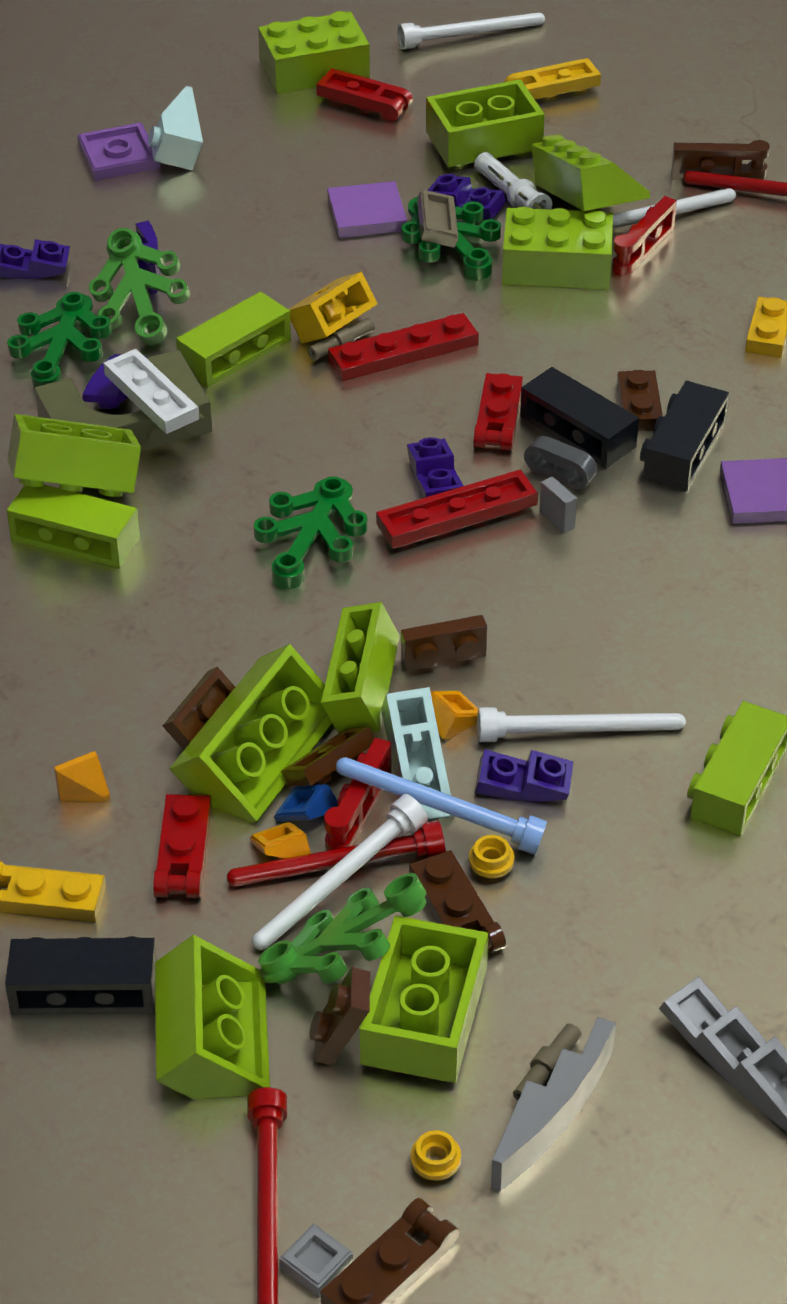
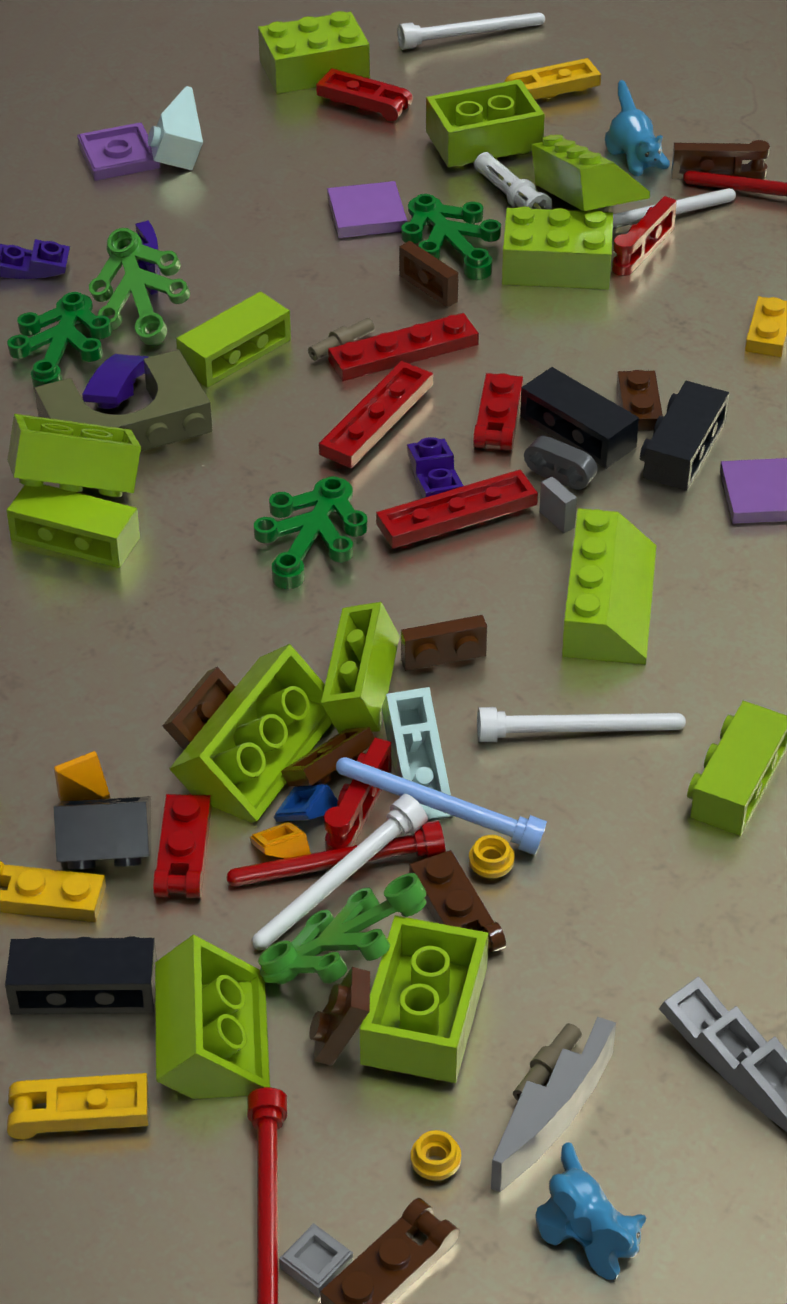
(77, 1104): none -> yellow plate
(103, 830): none -> black slope
(151, 391): white plate -> none
(332, 307): yellow brick -> none
(375, 414): none -> red plate
(428, 274): none -> reddish brown plate
(437, 218): dark tan tile -> none
(453, 713): light orange slope -> none
(462, 191): dark purple slope -> none
(537, 779): dark purple slope -> none
(584, 1213): none -> dark azure animal
(609, 590): none -> lime slope
(634, 135): none -> dark azure animal

